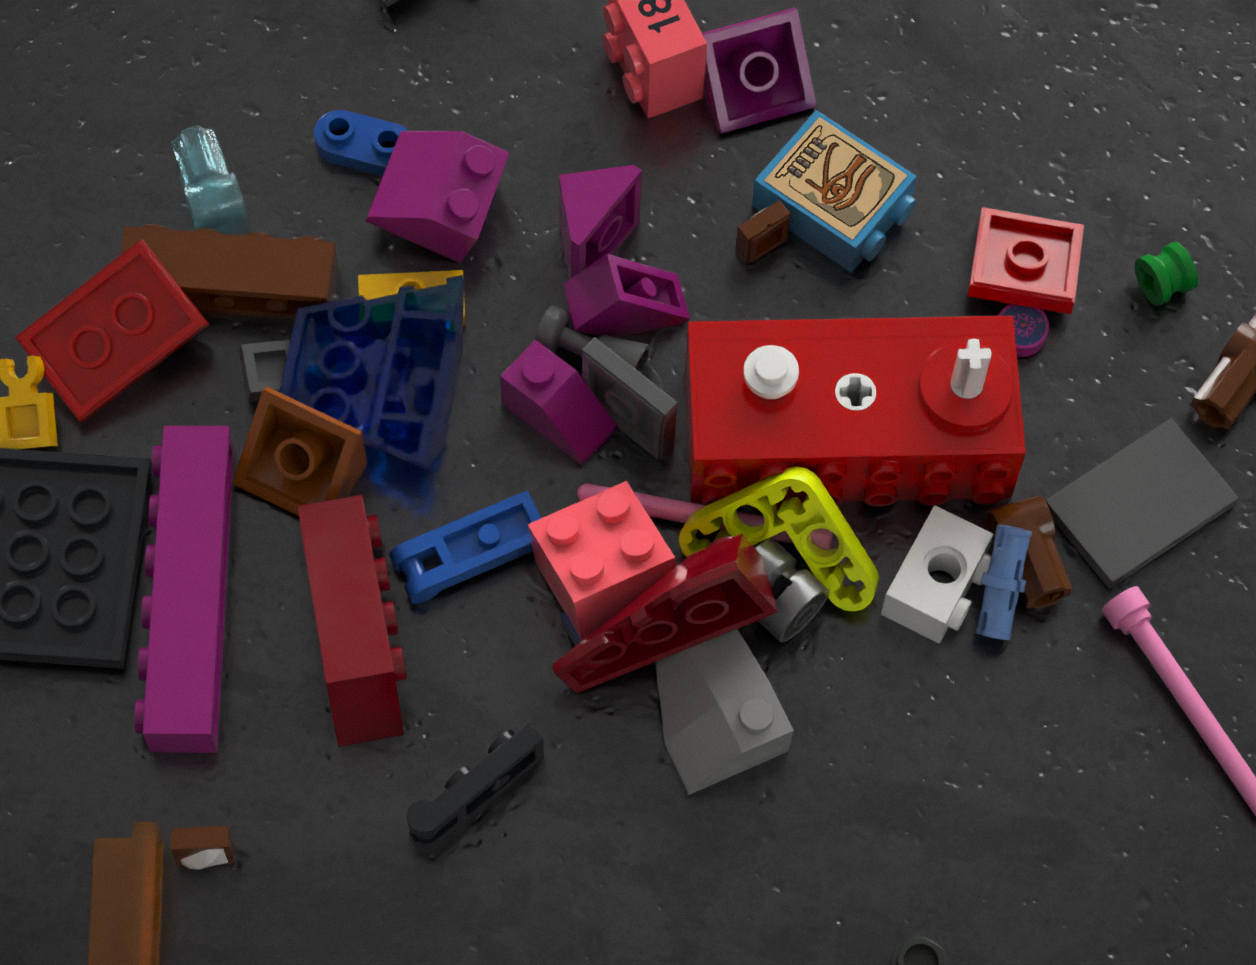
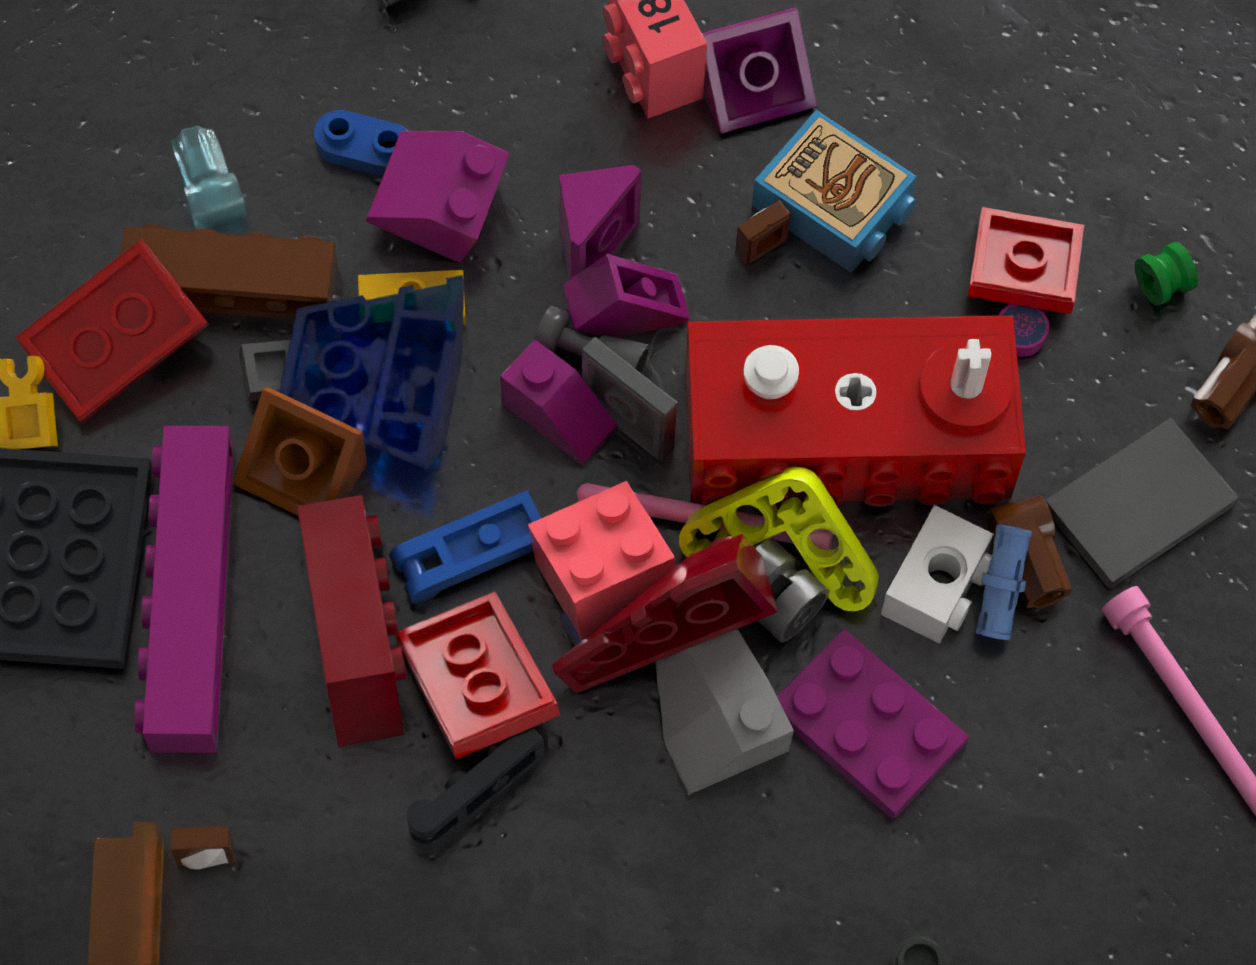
(476, 675): none -> tile
(870, 724): none -> magenta plate

